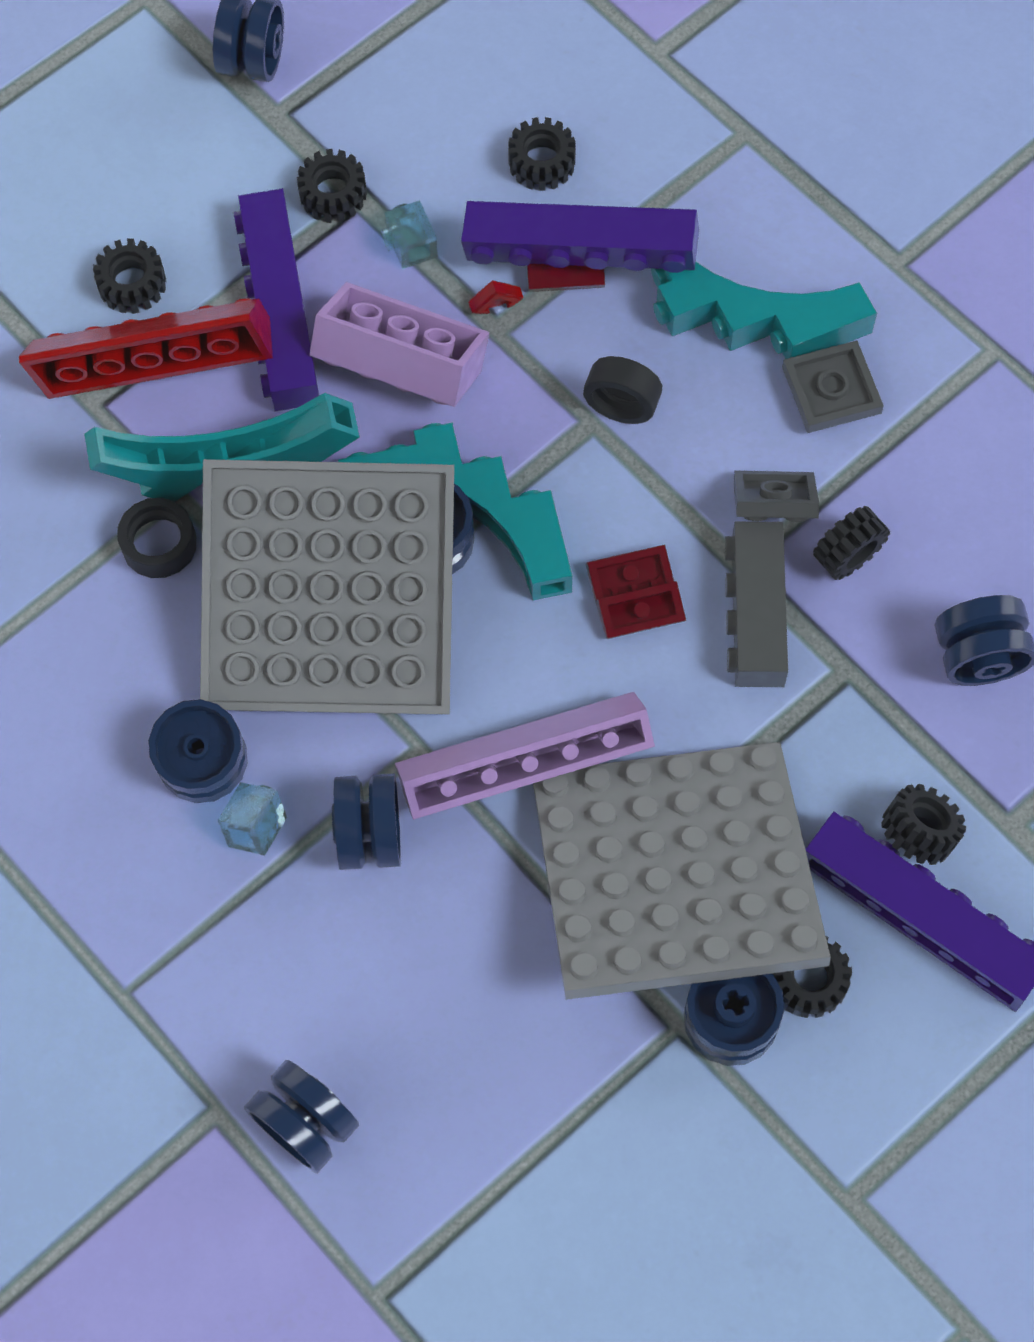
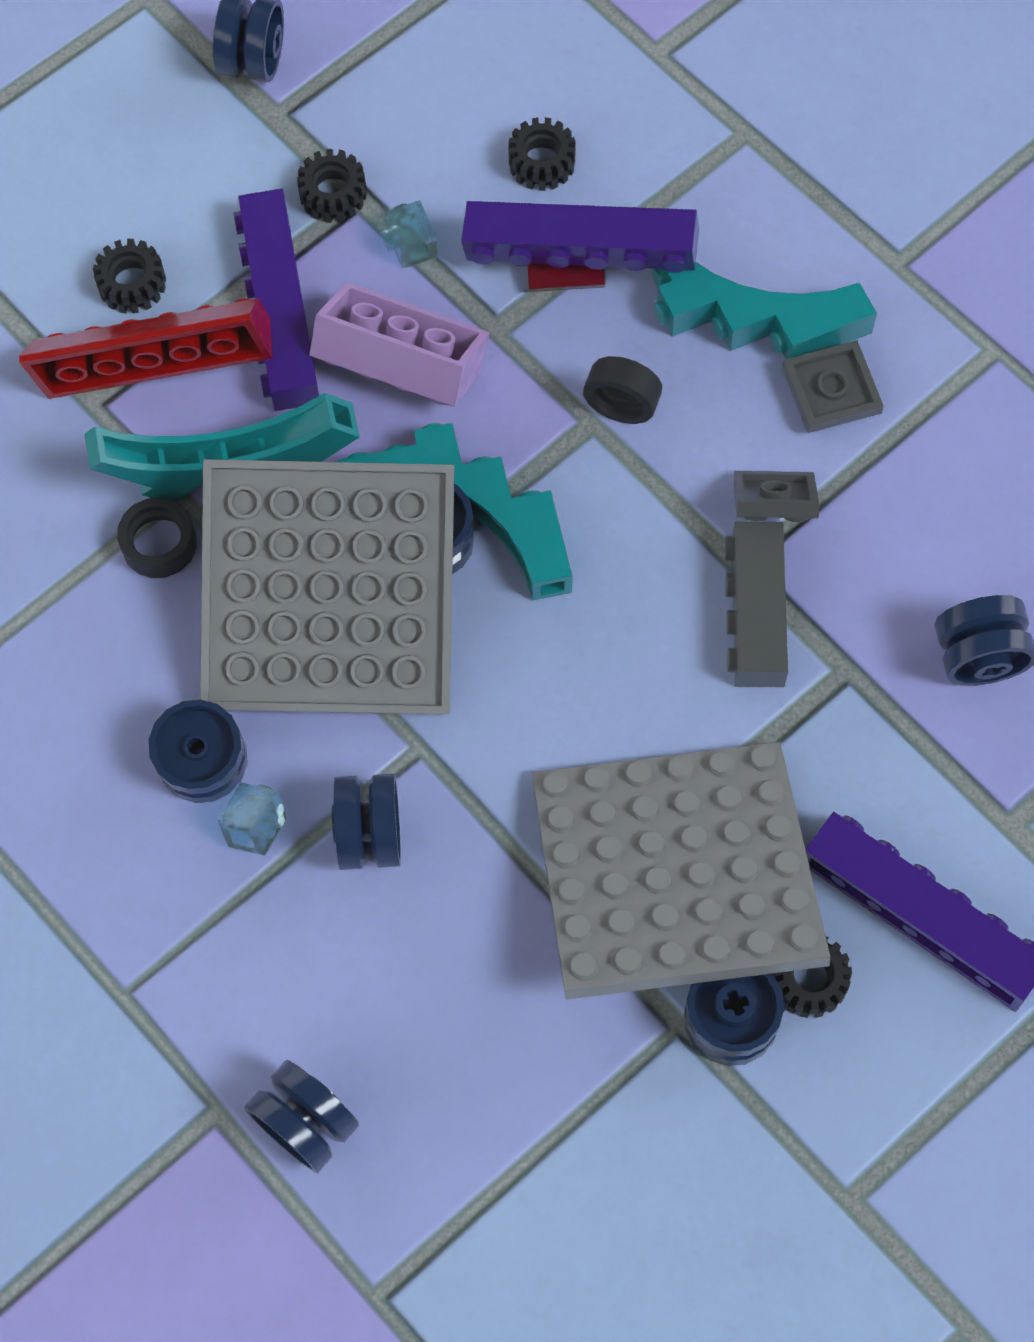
(494, 295): red tile -> none
(524, 755): lavender brick -> none
(635, 592): dark red slope -> none
(851, 542): black tyre -> none
(923, 824): black tyre -> none

